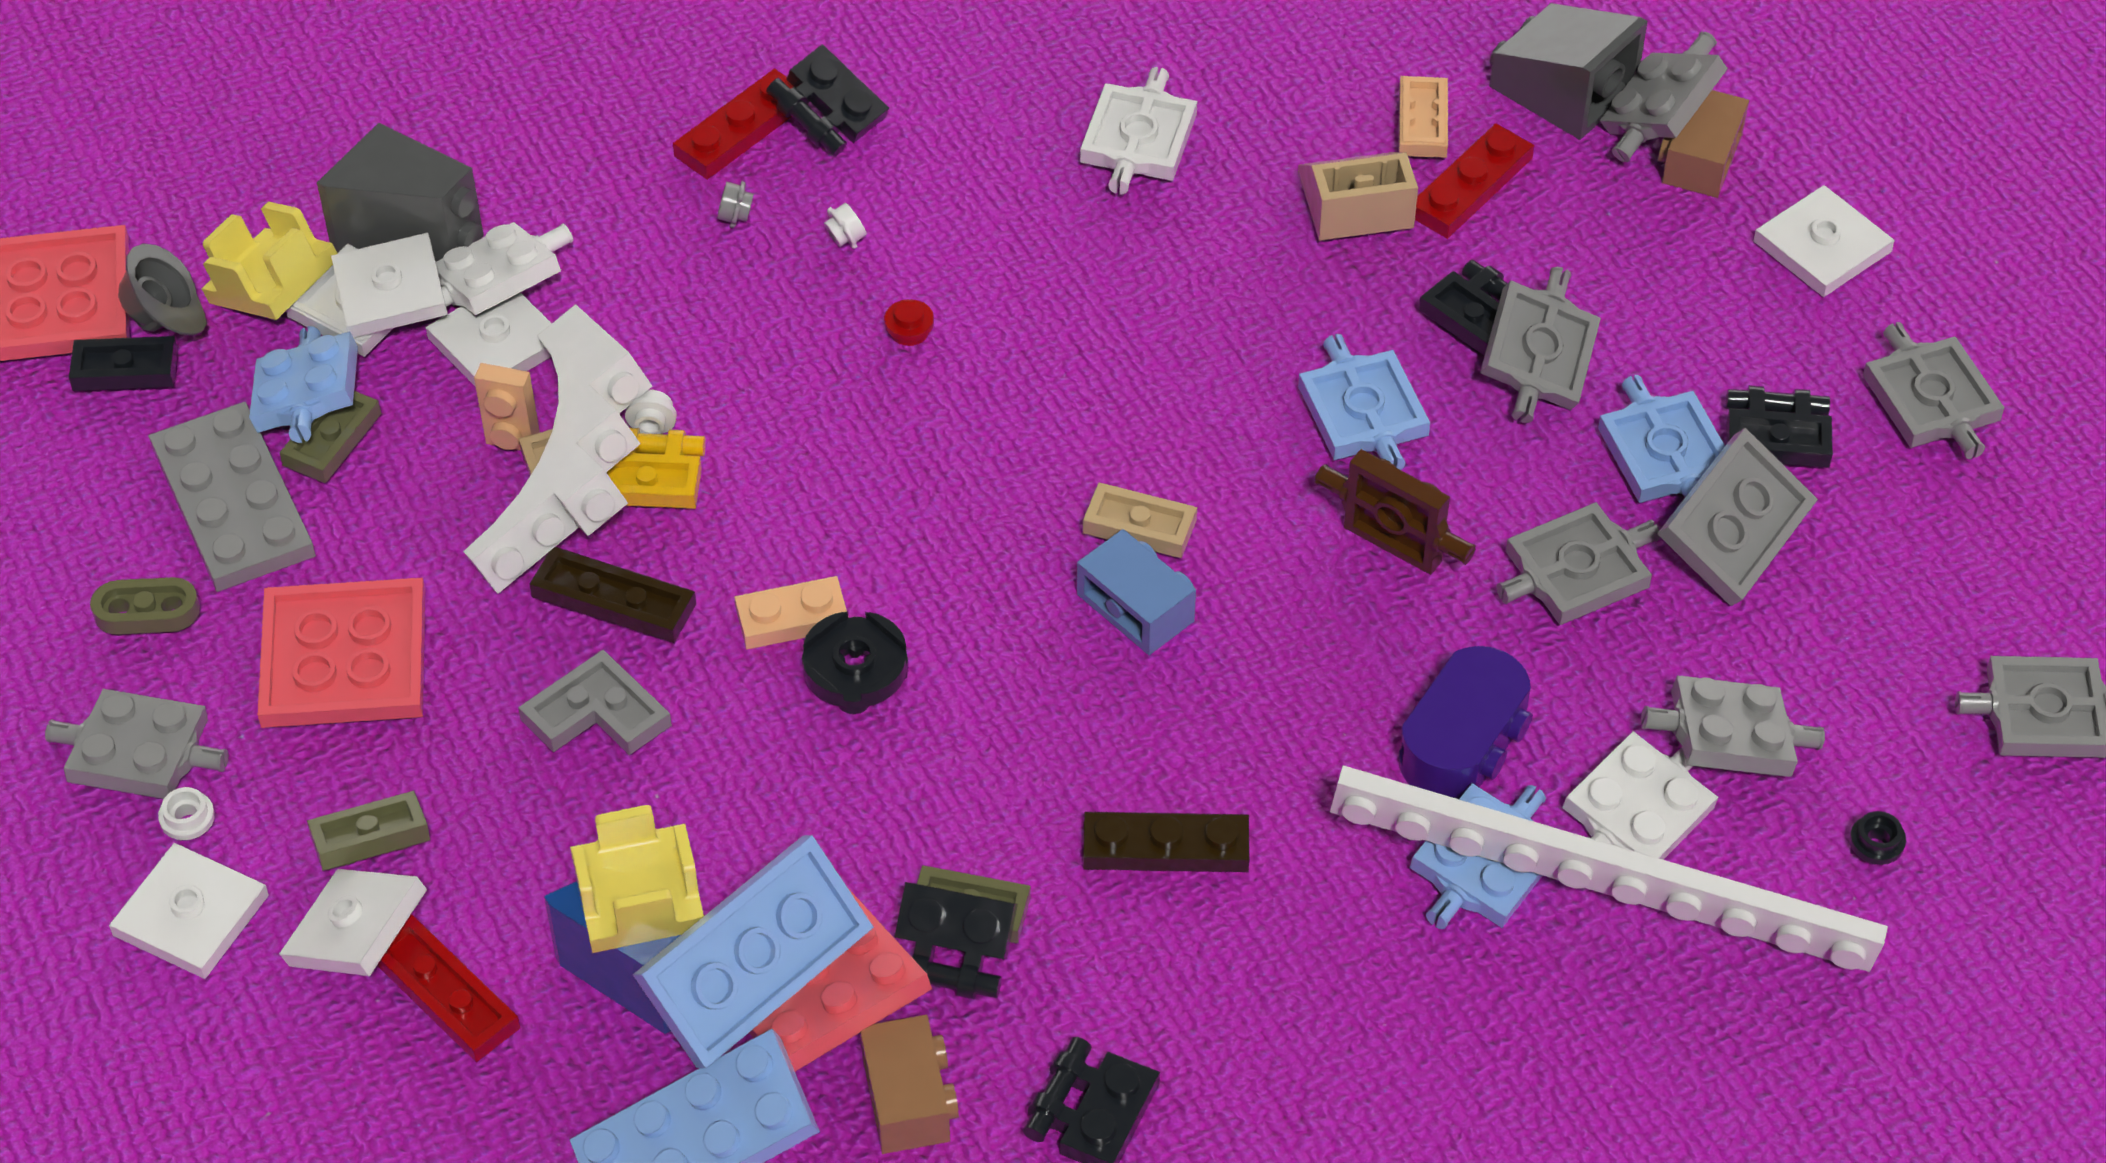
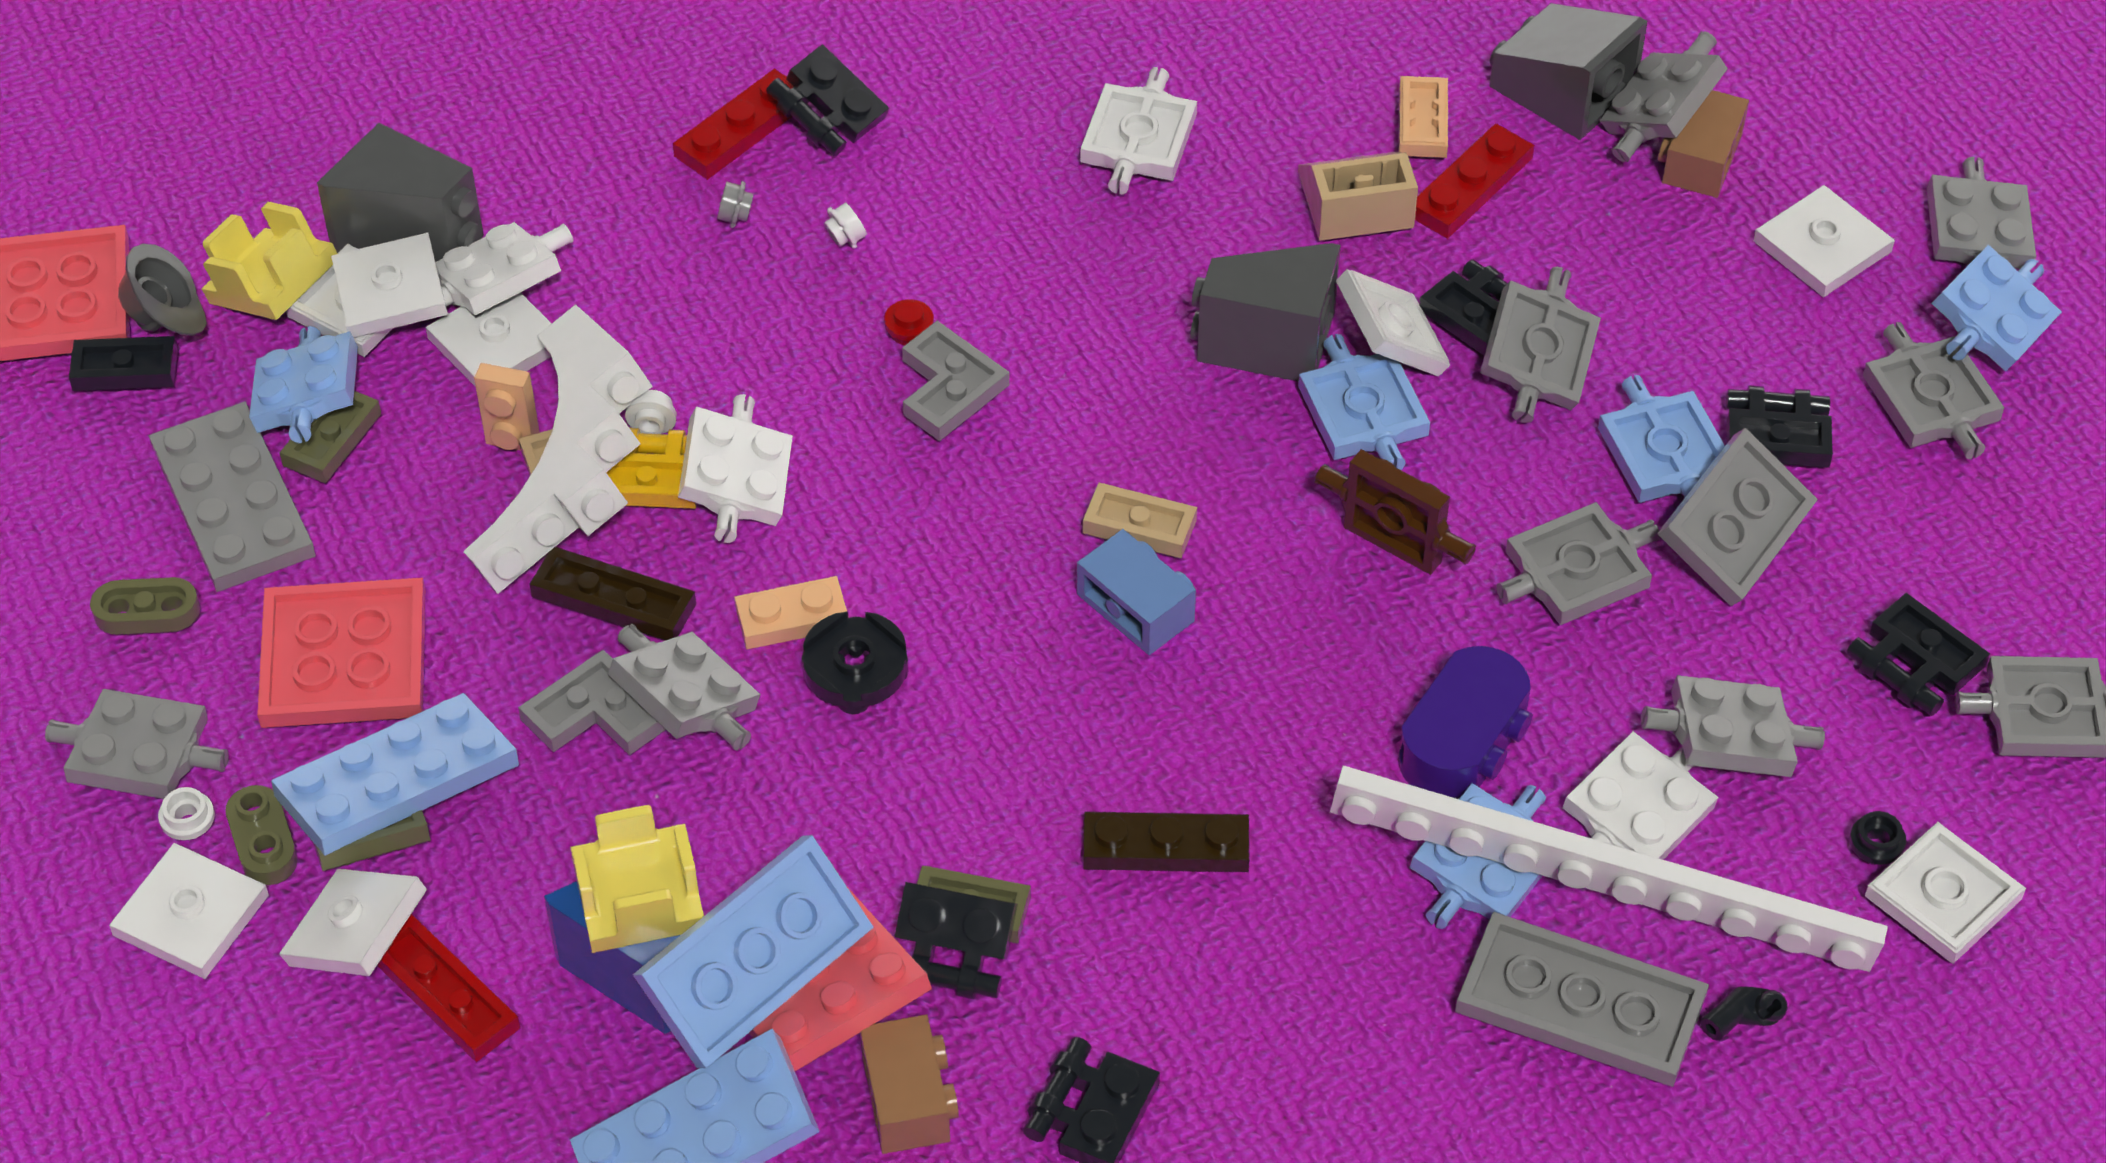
(259, 831): none -> olive plate
(394, 773): none -> light blue plate
(684, 685): none -> light grey plate
(735, 467): none -> white plate
(959, 380): none -> light grey plate
(1267, 310): none -> dark grey slope
(1393, 322): none -> white plate
(1582, 998): none -> light grey plate
(1745, 1007): none -> black arm
(1925, 642): none -> black plate
(1945, 892): none -> white plate
(1979, 212): none -> light grey plate
(1996, 308): none -> light blue plate

